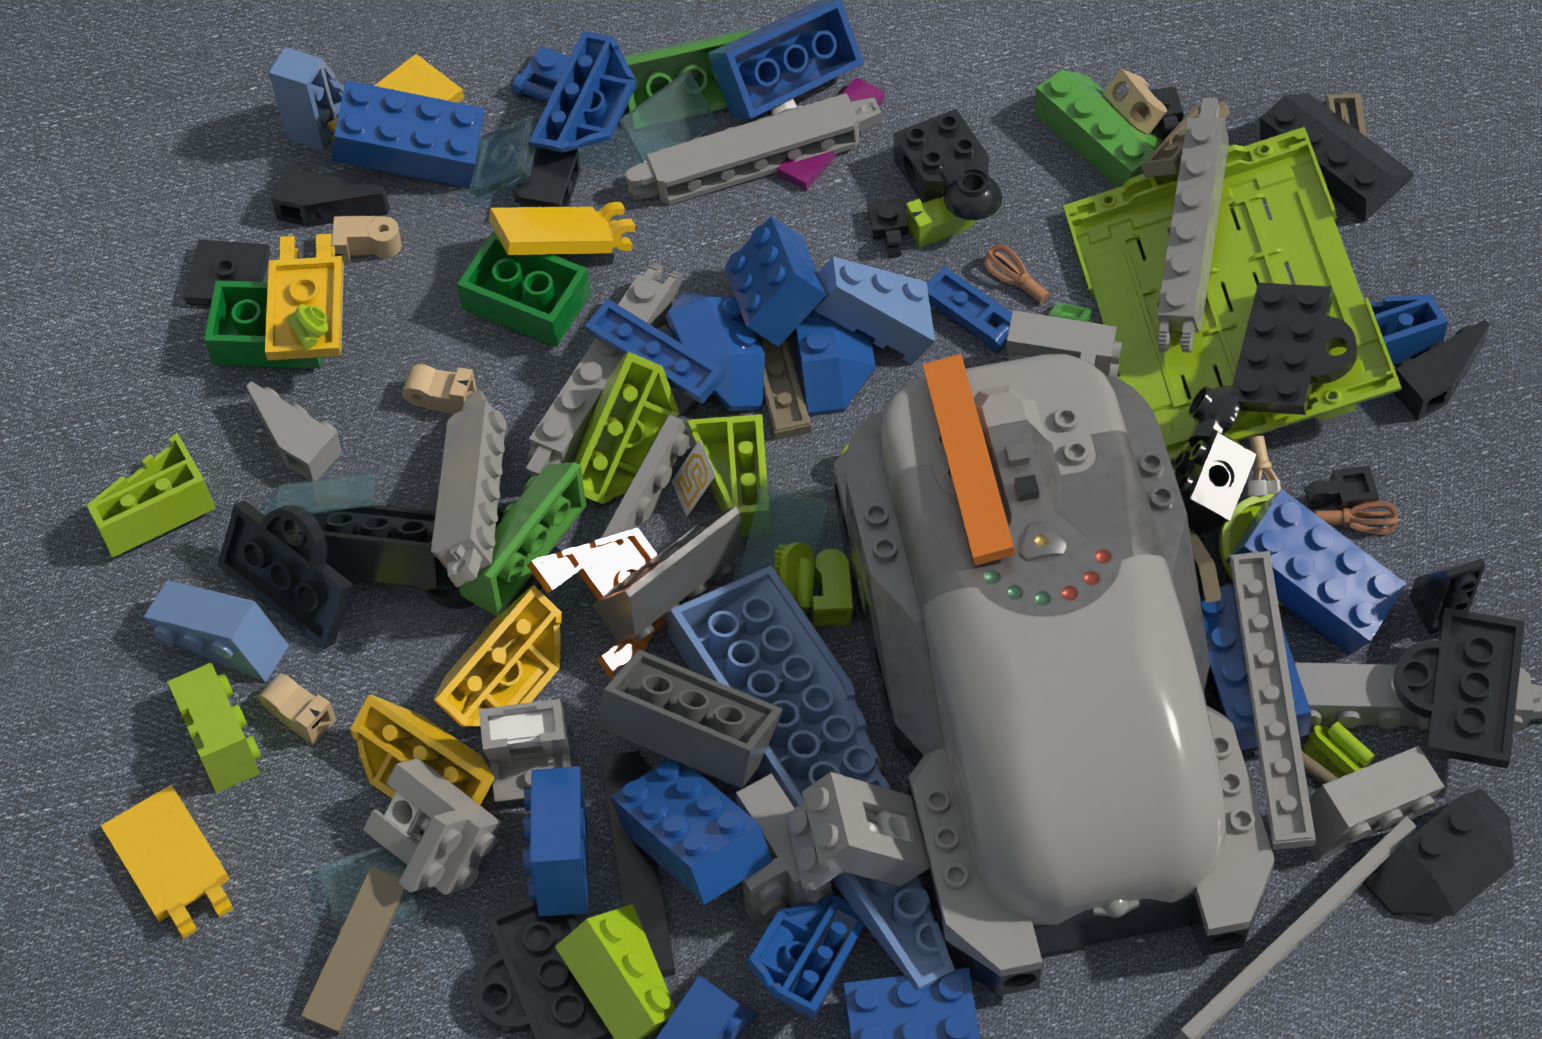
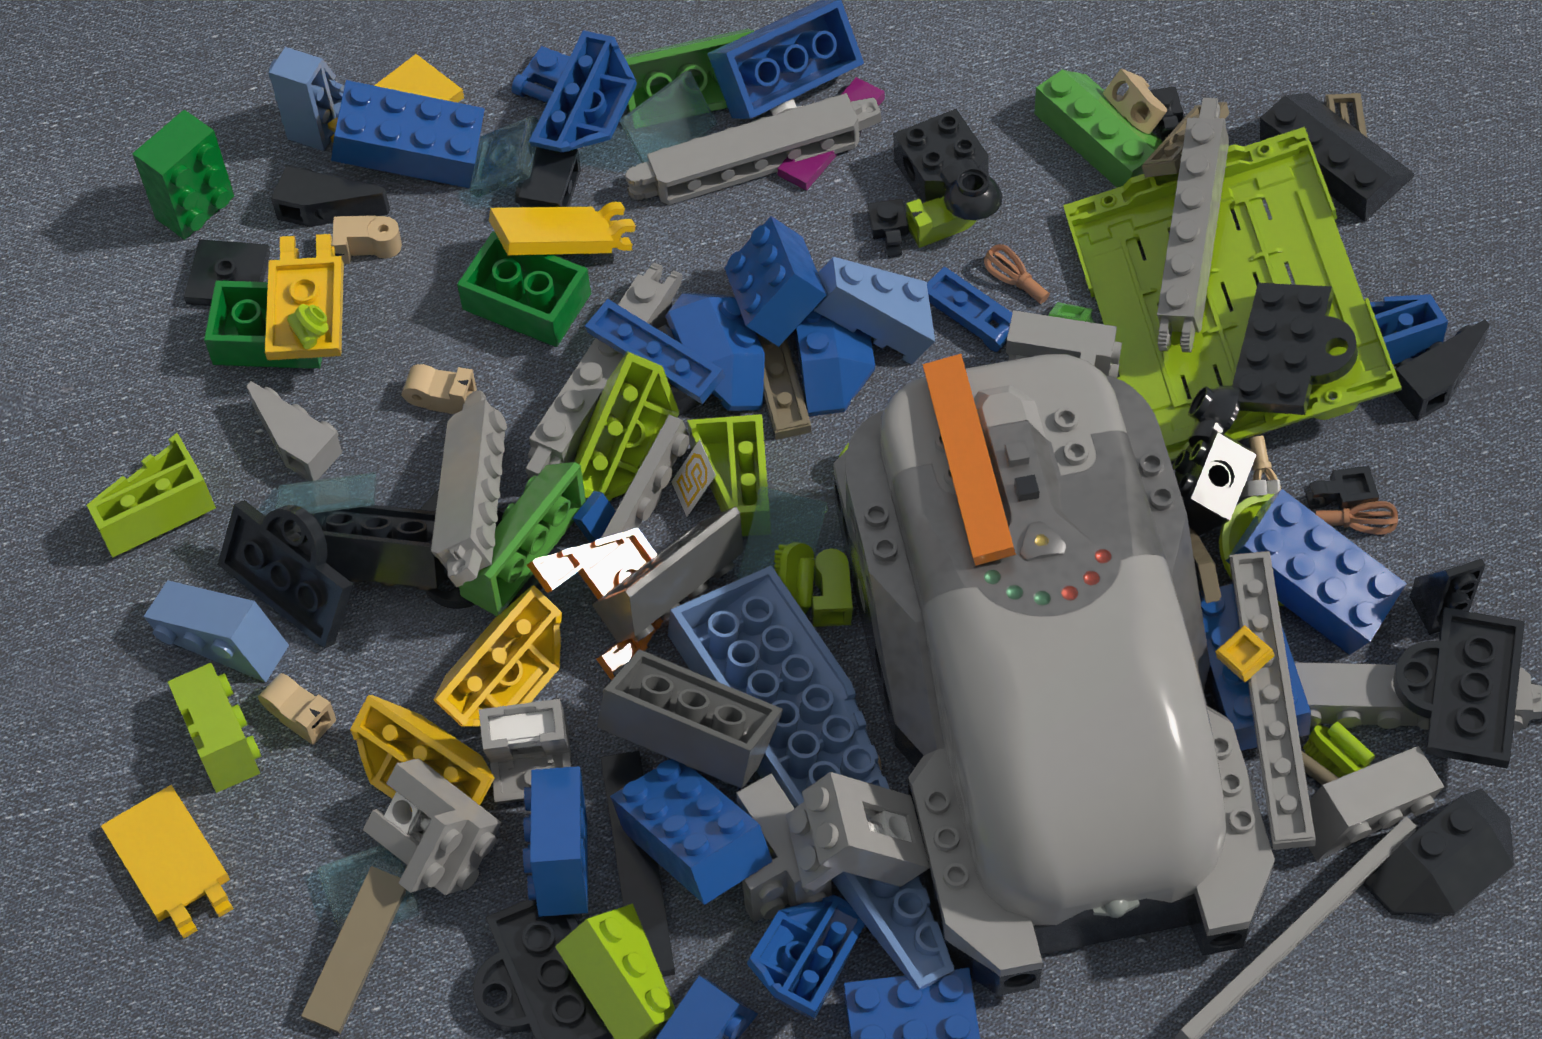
(184, 174): none -> green brick
(594, 516): none -> blue tile
(1244, 653): none -> yellow tile

